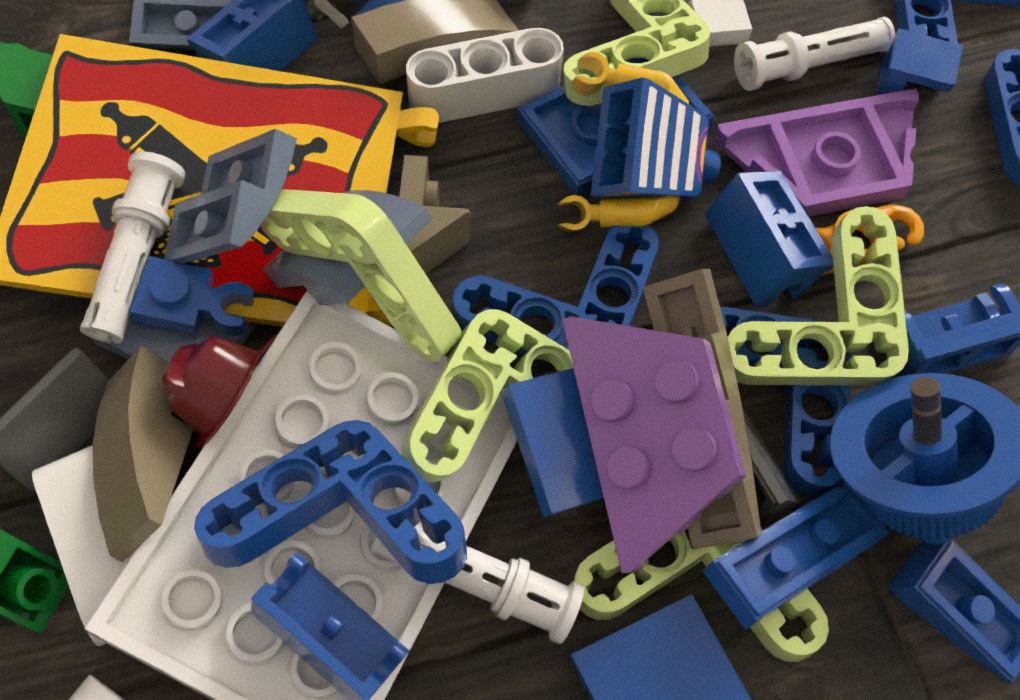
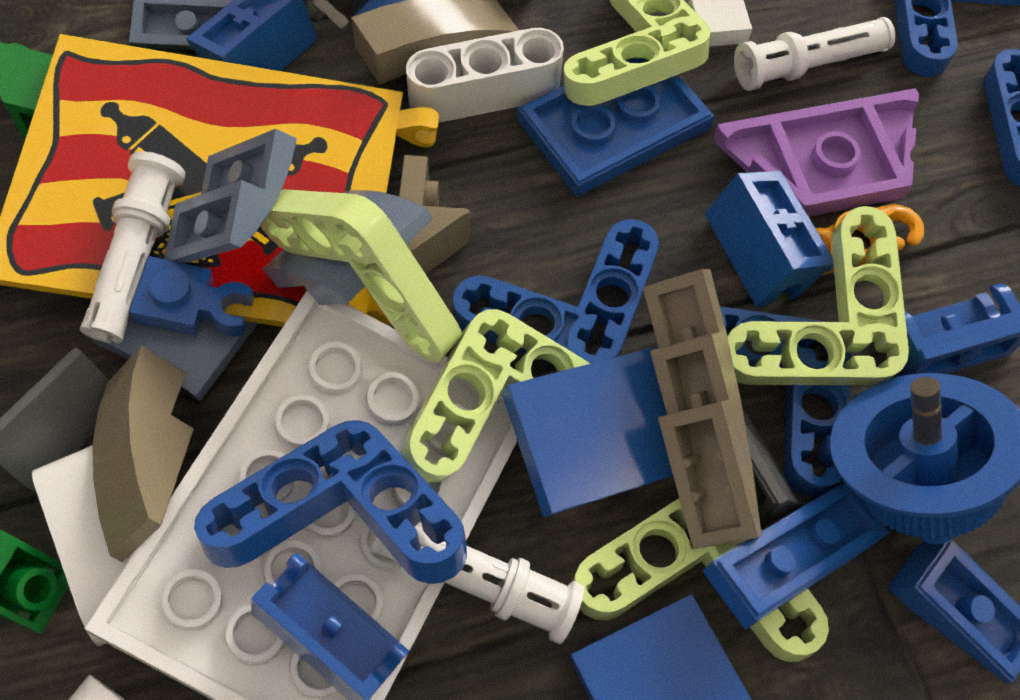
(208, 382): dark red piece -> none
(646, 146): torso -> none
(653, 429): medium lavender wing -> none
(919, 61): blue panel -> none

